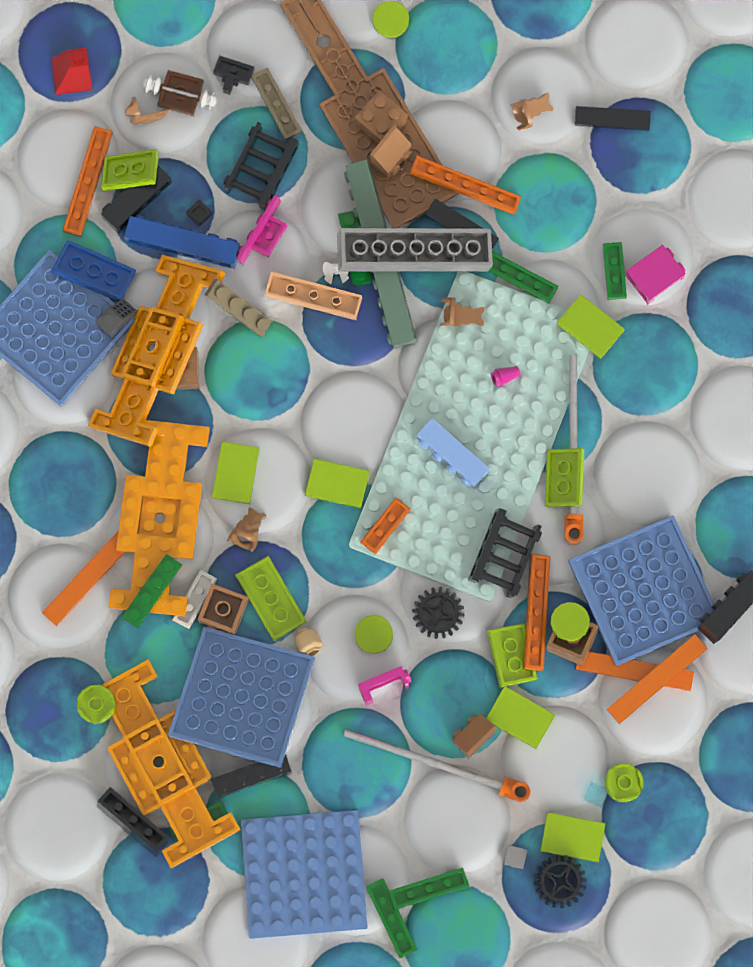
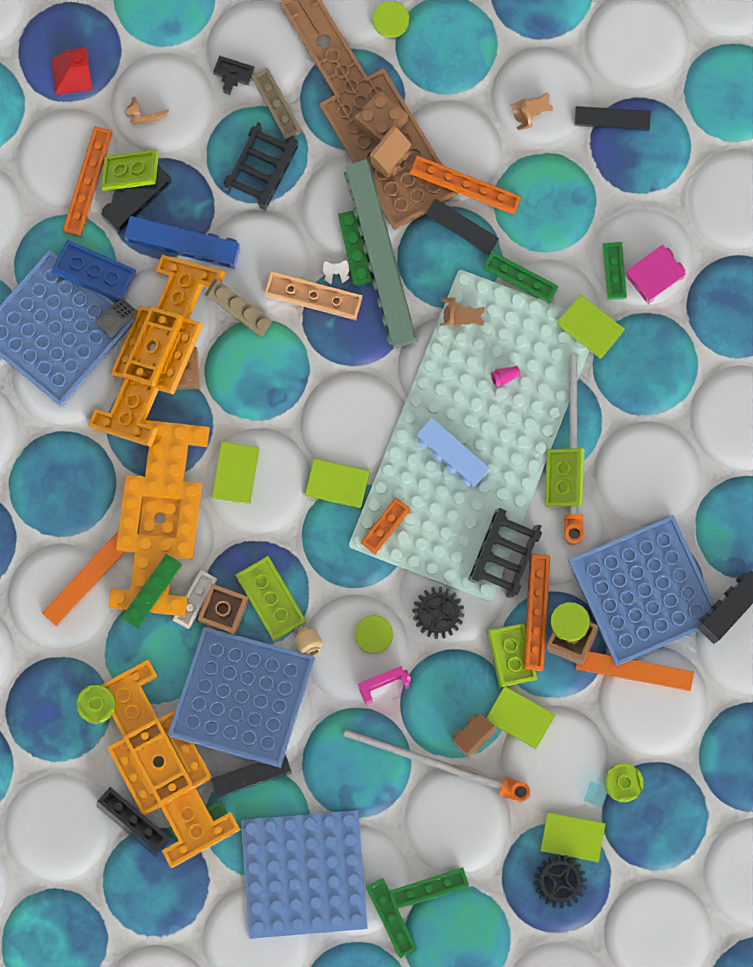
(180, 92): reddish brown plate -> none
(199, 213): black tile -> none
(248, 529): medium nougat hair -> none
(266, 233): dark pink bracket -> none
(414, 249): light grey brick -> none
(515, 857): light grey tile -> none
(657, 679): orange tile -> none

